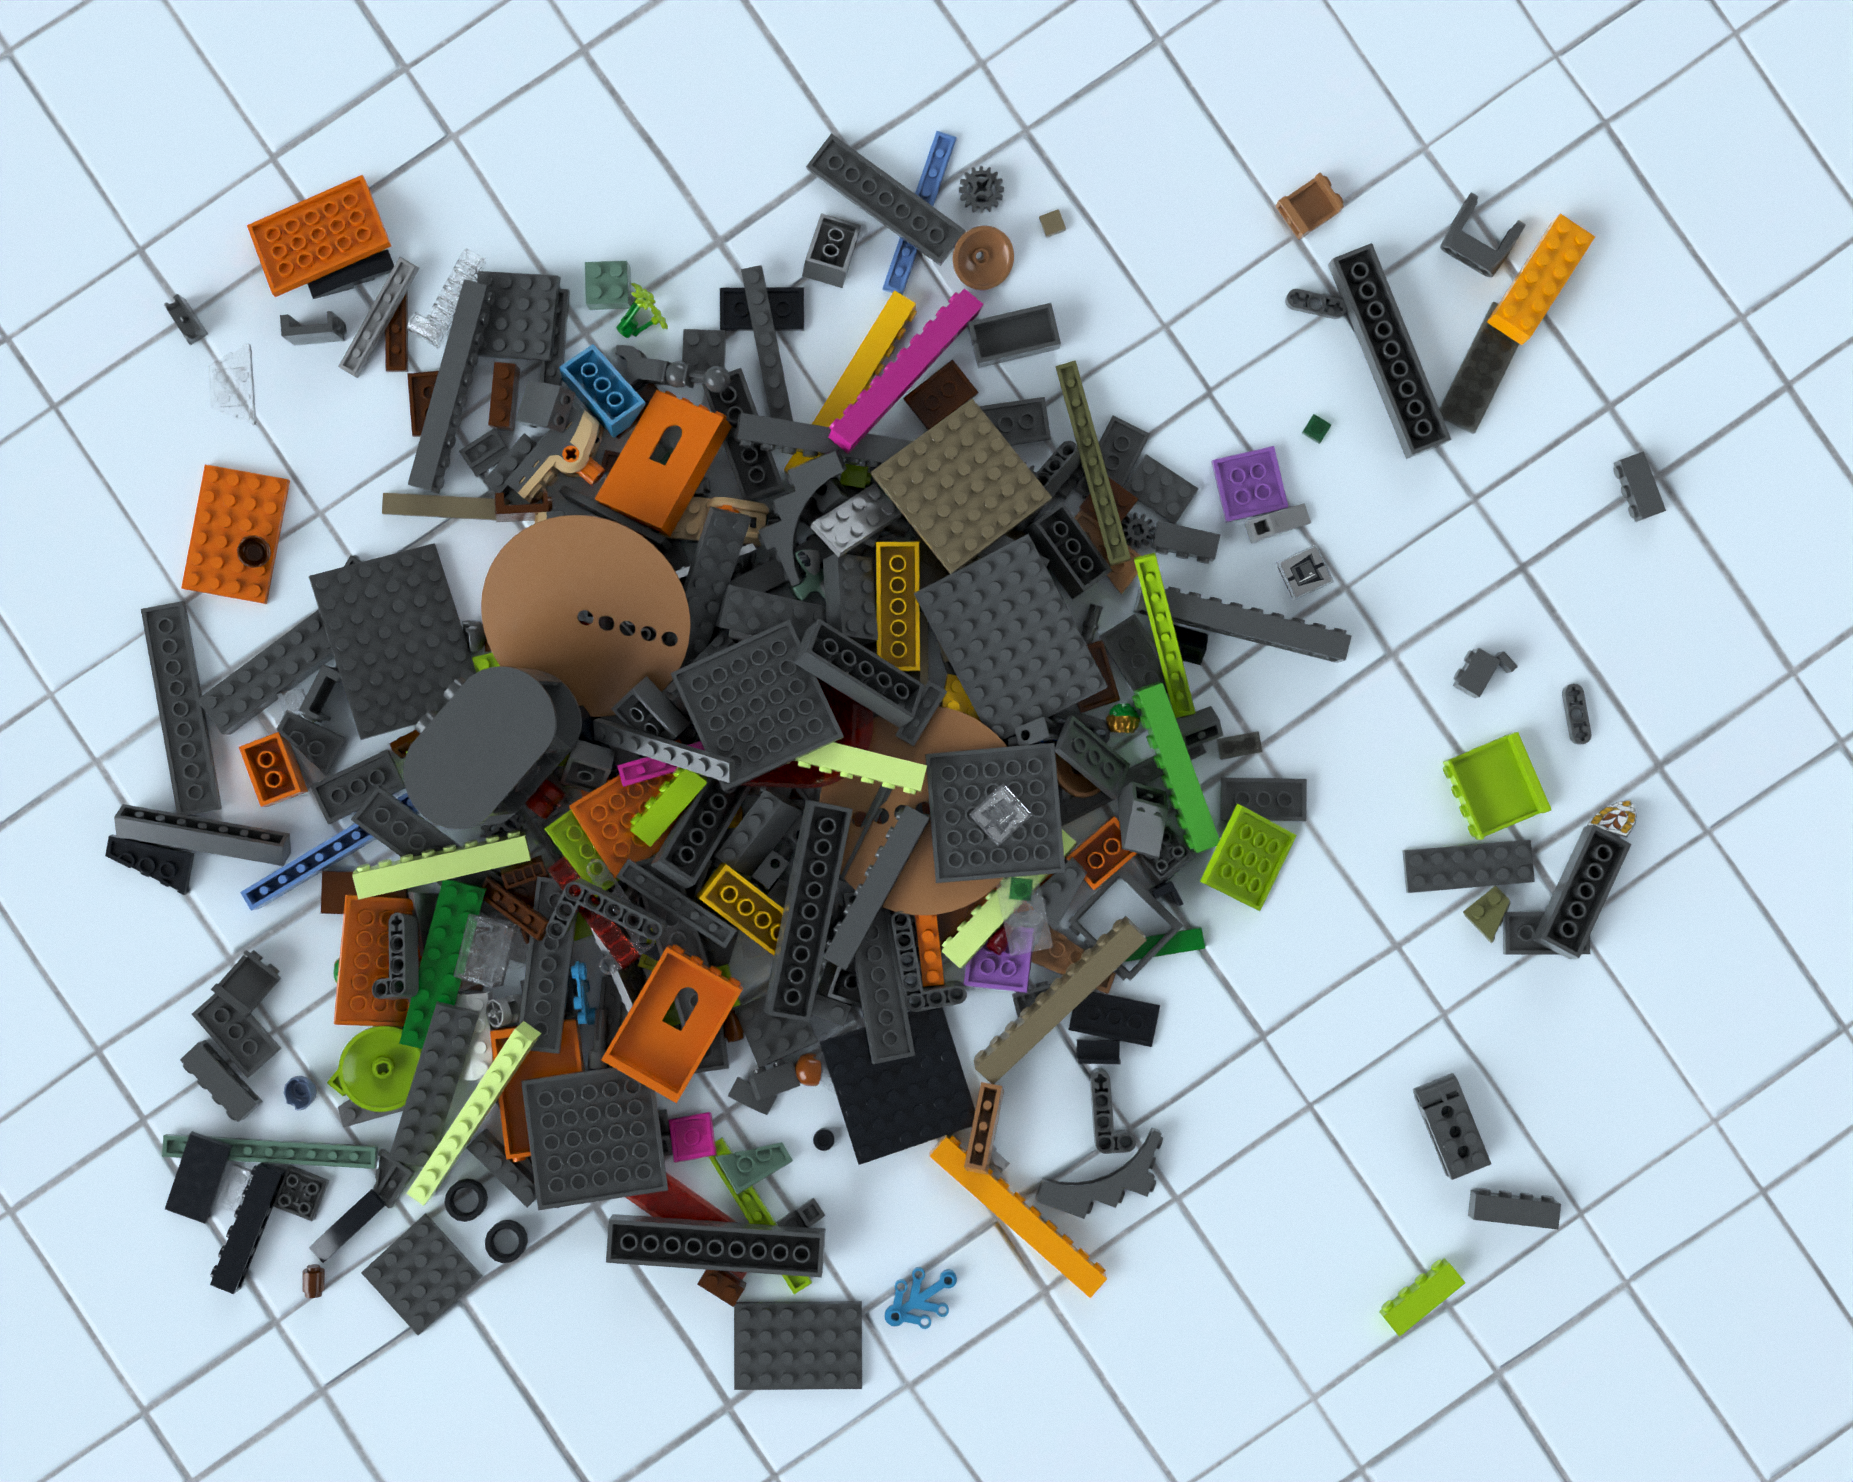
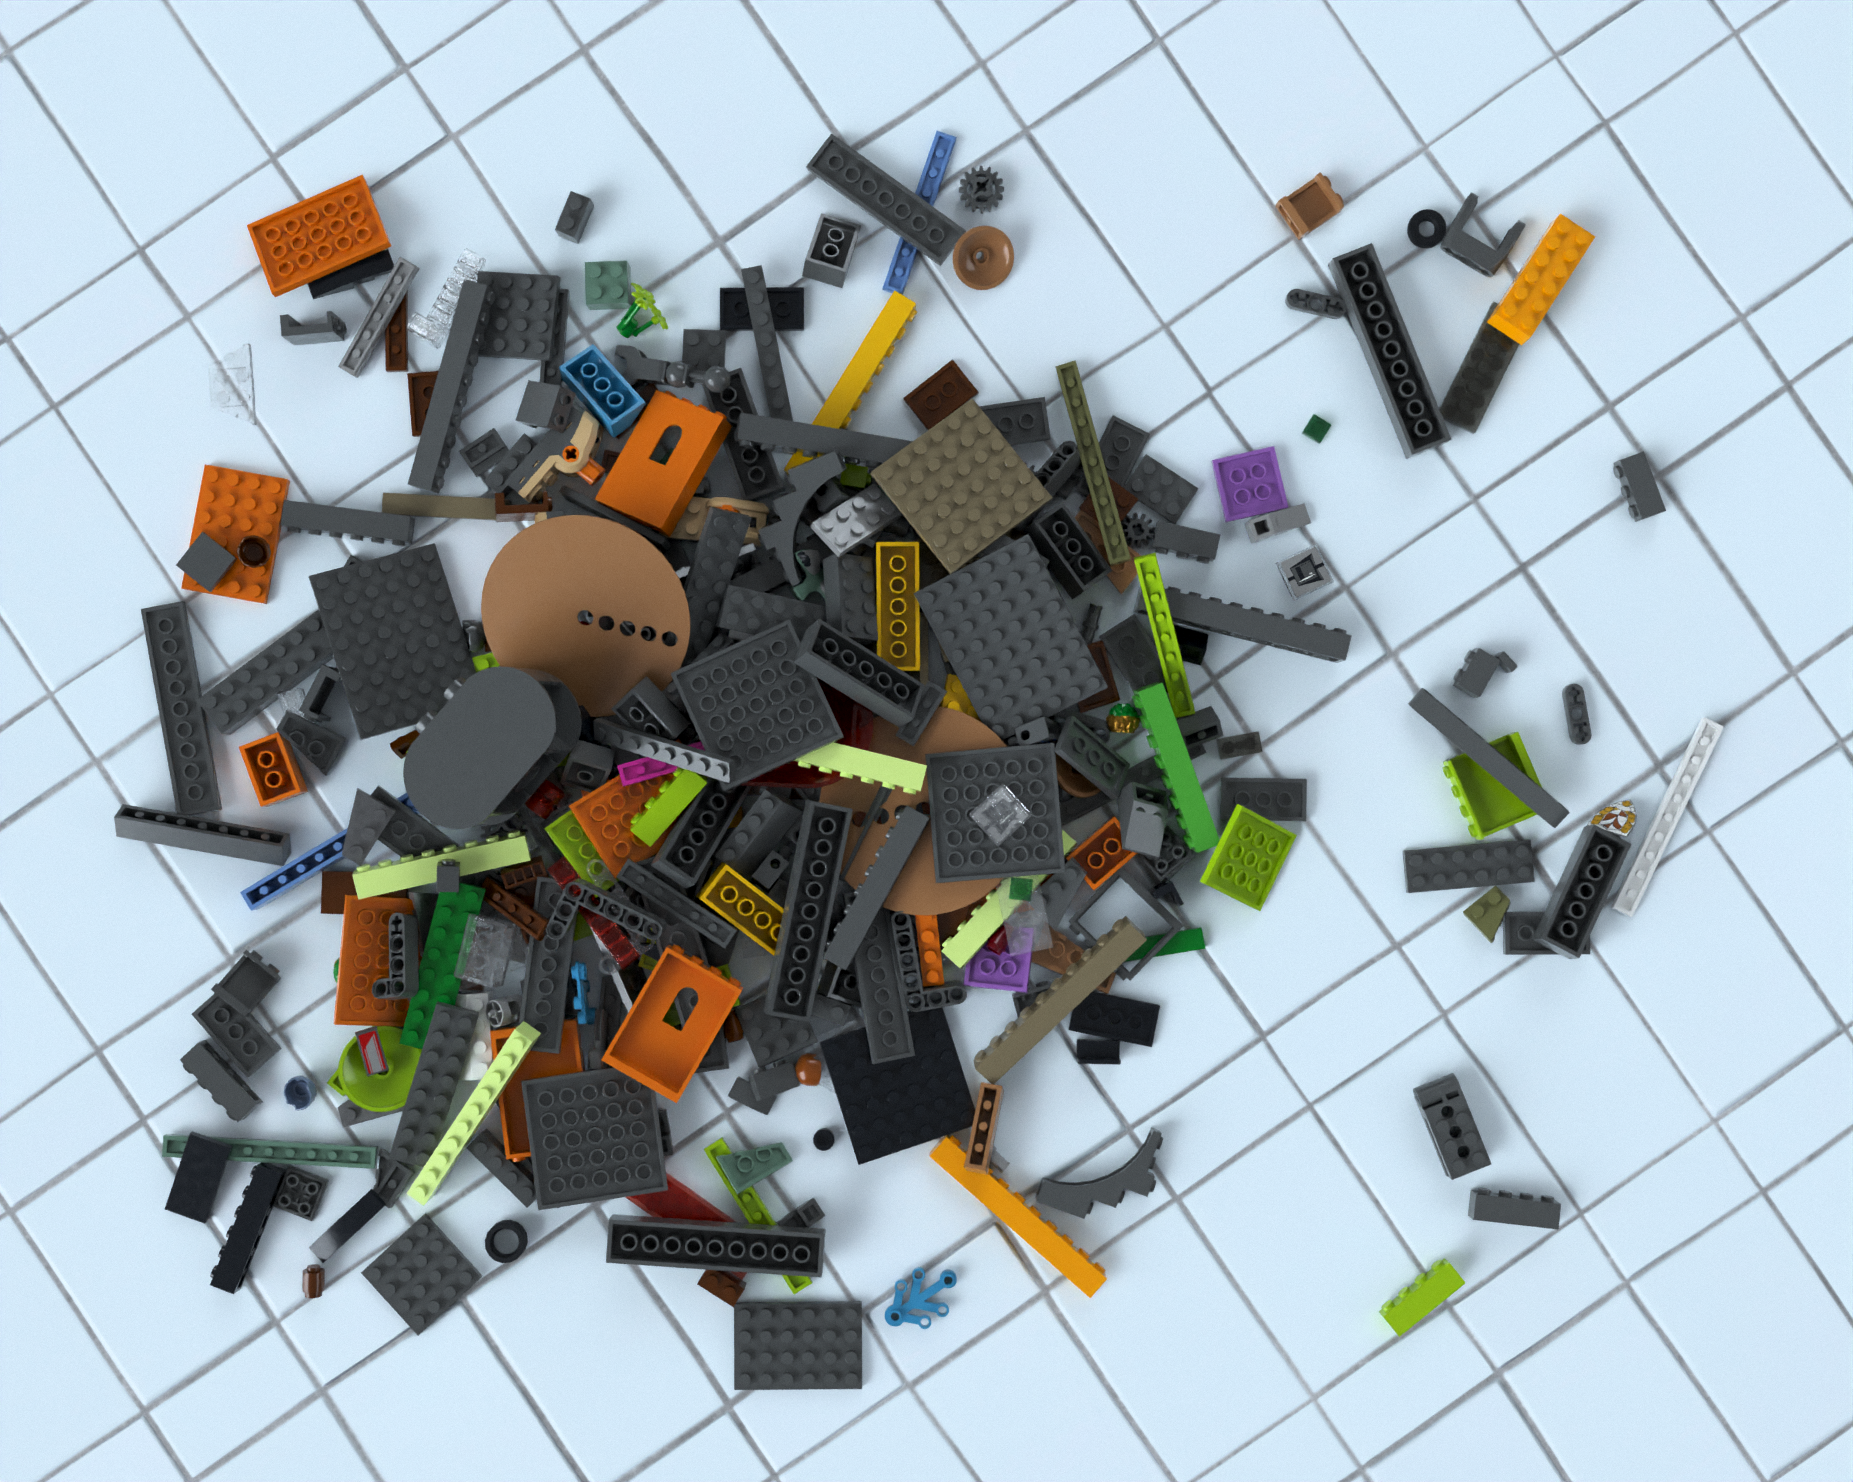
(161, 863): black wing -> none
(186, 319): dark grey hinge -> none
(206, 561): none -> dark grey tile
(233, 1187): clear plate -> none
(347, 521): none -> dark grey brick
(350, 788): dark grey plate -> none
(365, 826): none -> flat silver wing
(371, 1051): none -> slope
(448, 876): none -> dark grey brick
(452, 1209): black tyre -> none
(504, 396): reddish brown brick -> none
(574, 217): none -> dark grey brick
(692, 1137): dark pink tile -> none
(905, 371): dark pink brick -> none
(1014, 335): dark grey piece -> none
(1052, 223): dark tan tile -> none
(1106, 1110): dark grey beam -> none
(1430, 216): none -> black tyre
(1488, 758): none -> dark grey beam
(1667, 817): none -> white plate

